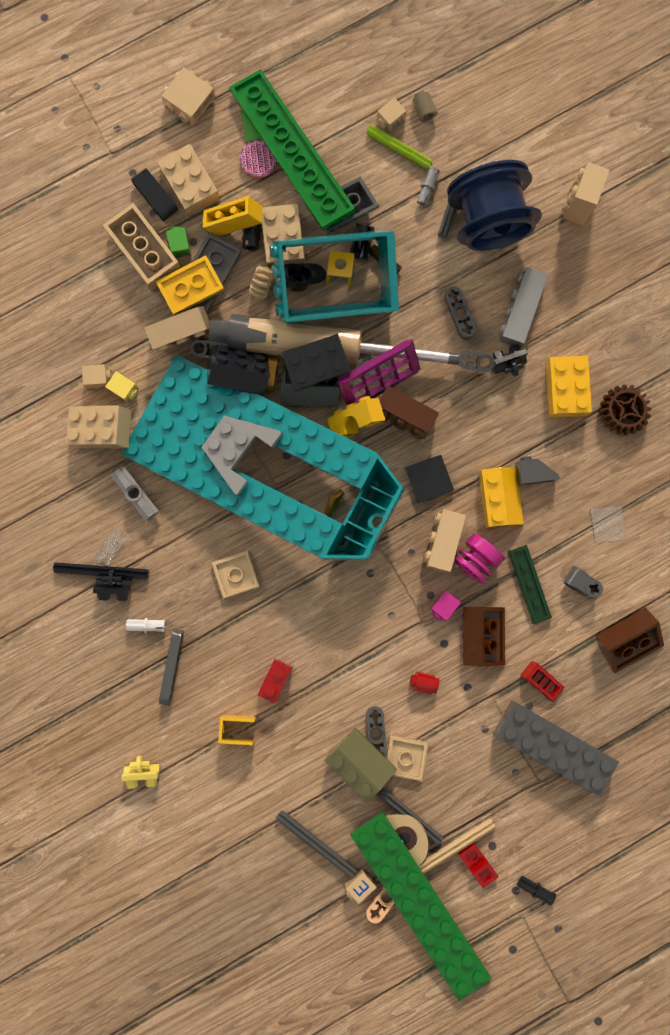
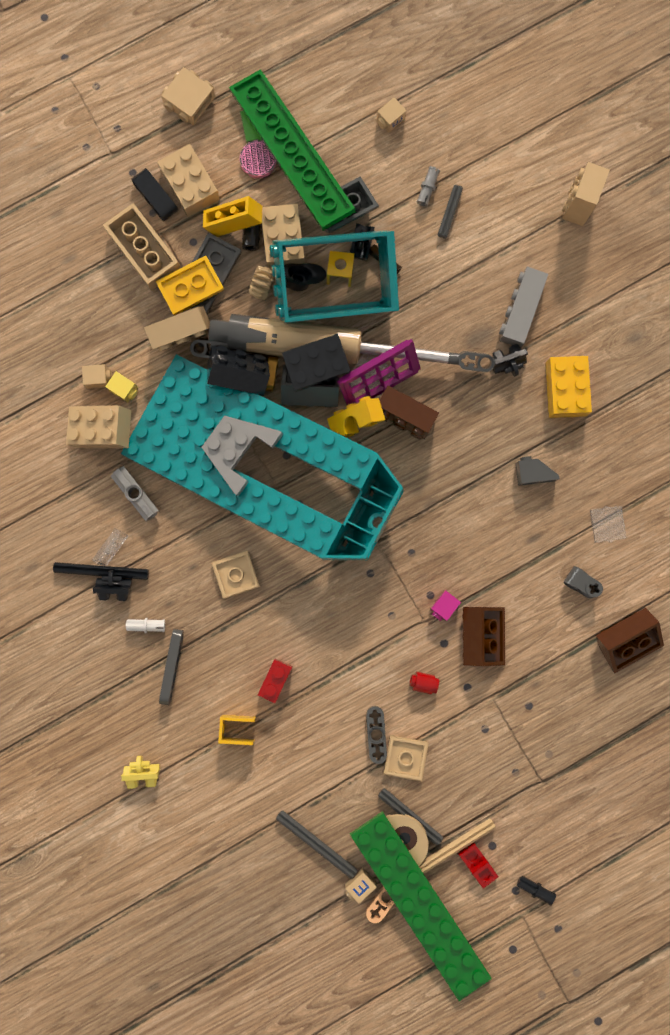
(178, 241): bright green brick -> none
(333, 502): pearl gold bar -> none
(360, 765): olive slope -> none
(399, 147): lime axle -> none
(424, 106): dark tan brick -> none
(429, 479): black tile -> none
(444, 541): tan brick -> none
(450, 302): dark grey beam -> none
(478, 558): dark pink wheel -> none
(494, 205): dark blue wheel -> none
(500, 497): yellow slope -> none
(529, 584): dark green tile -> none
(533, 672): red slope -> none
(556, 748): dark grey brick -> none
(632, 414): reddish brown gear -> none

